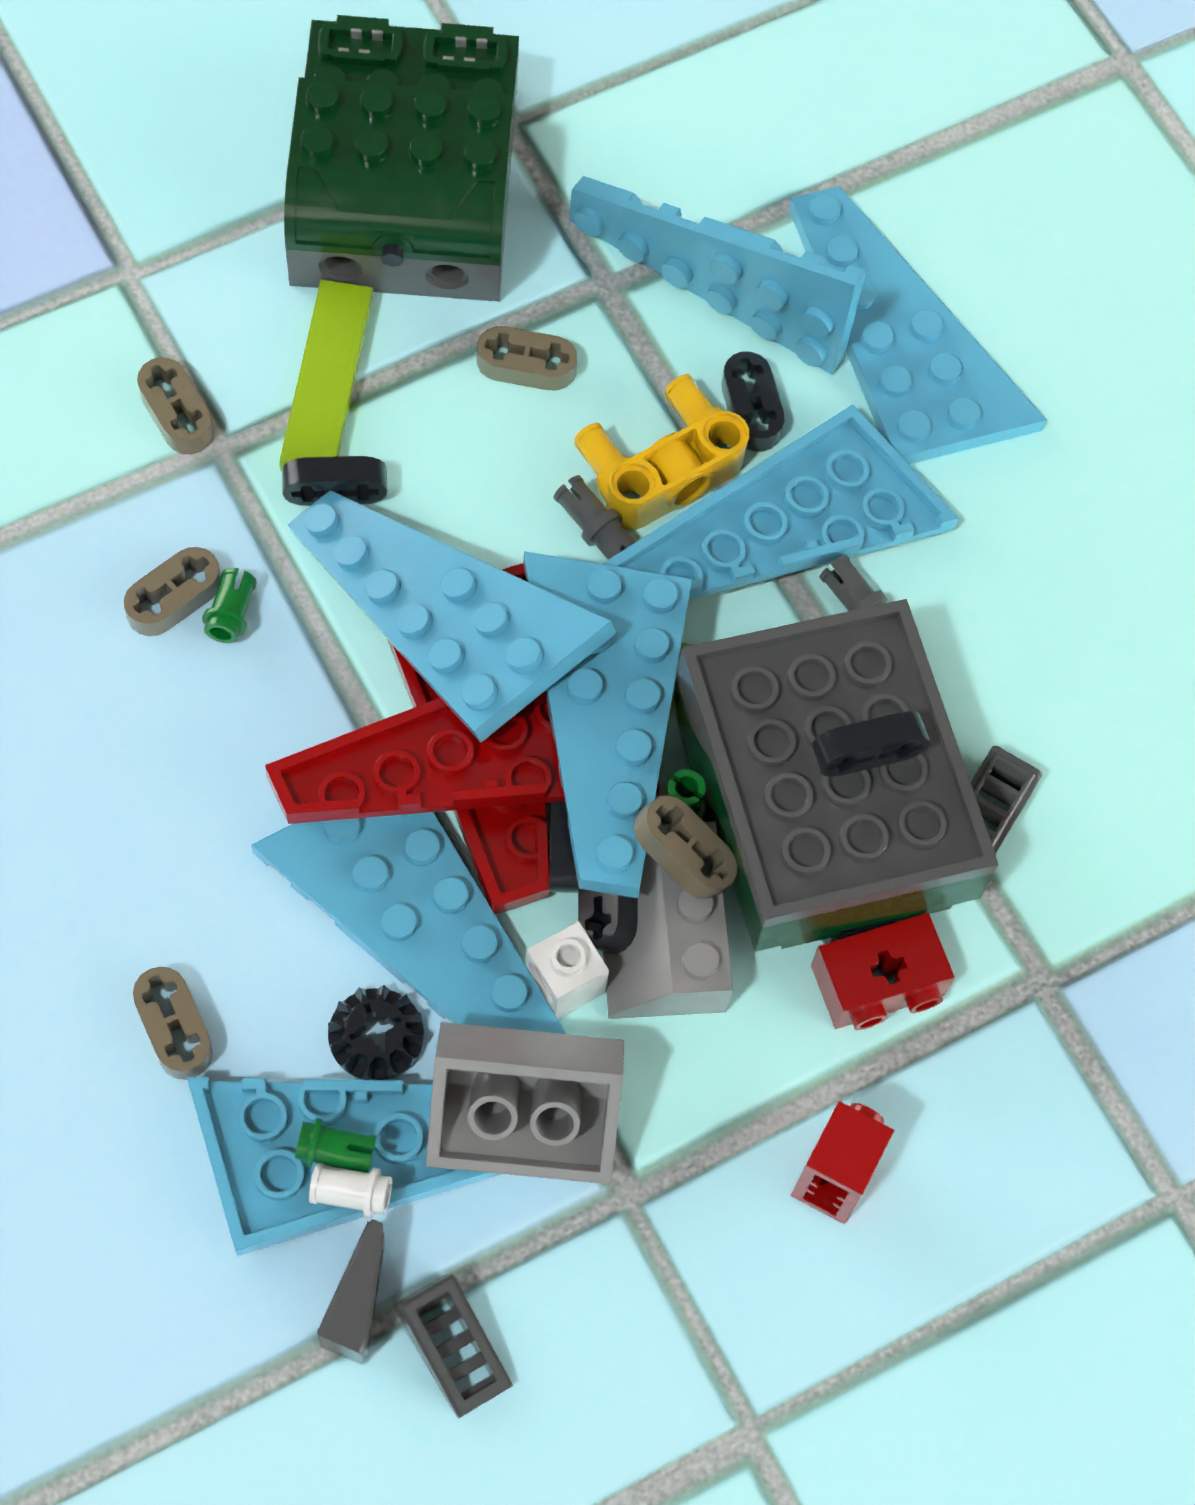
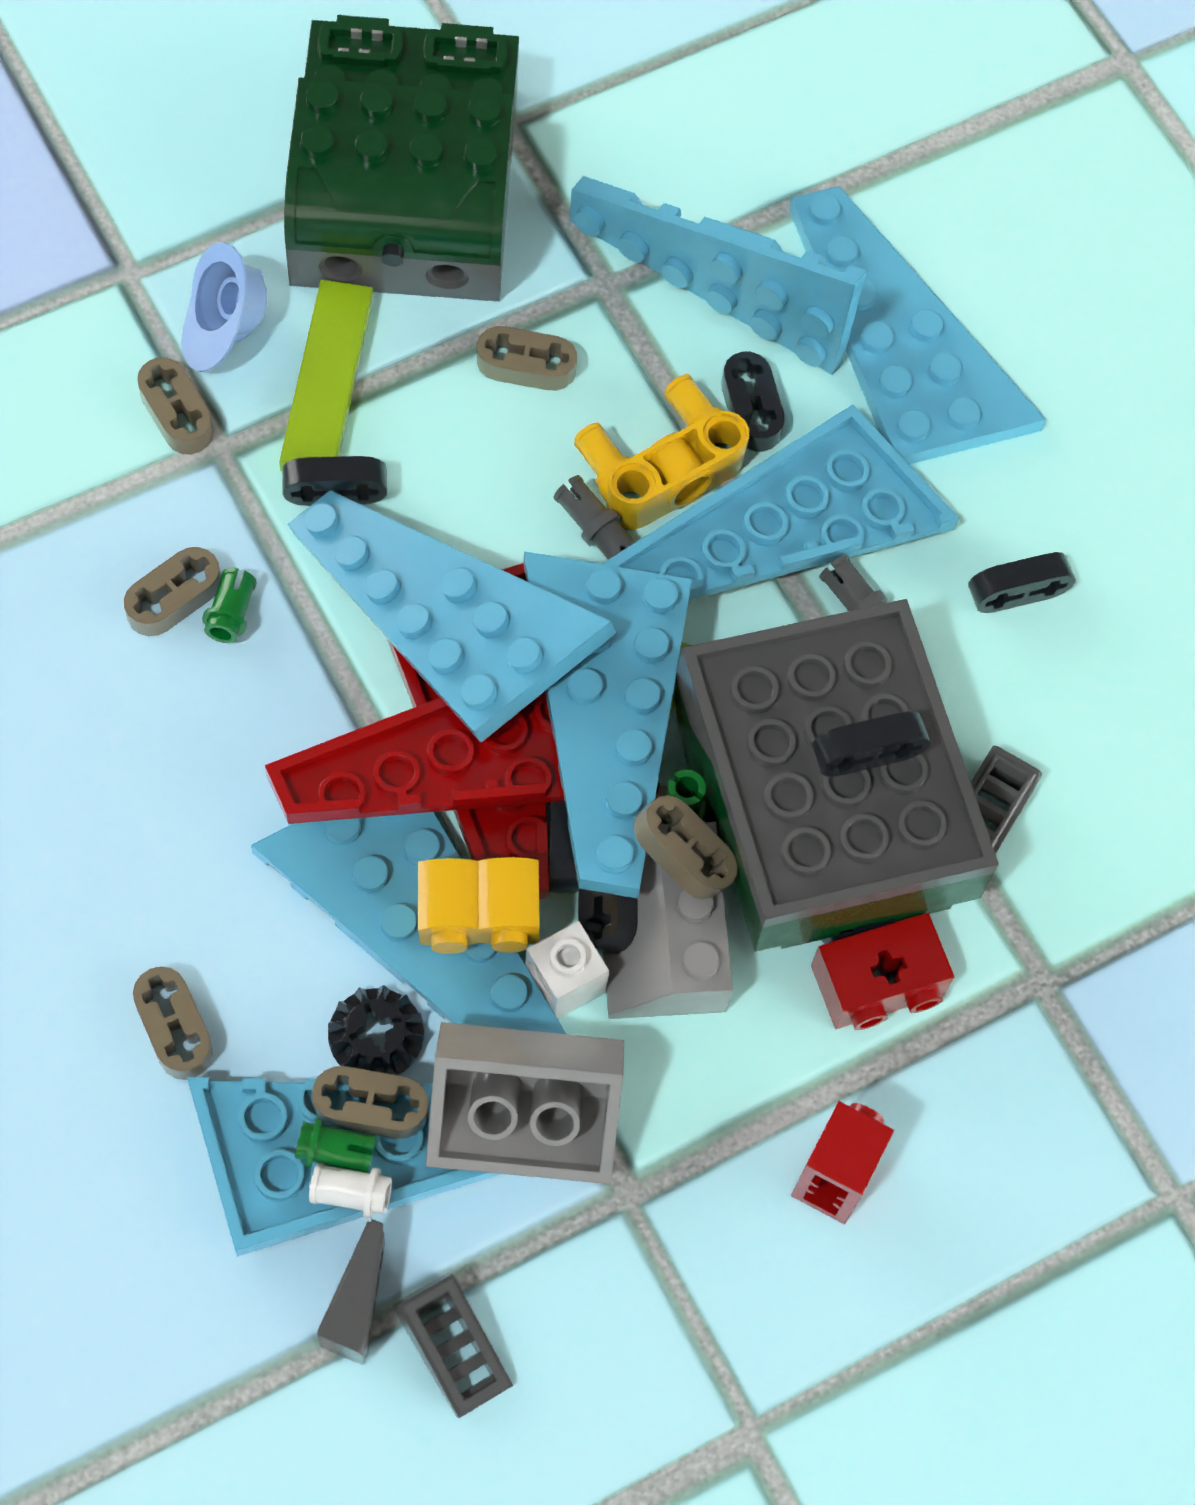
(223, 307): none -> light blue piece
(367, 1116): none -> dark tan beam
(478, 903): none -> yellow brick
(1021, 582): none -> black beam

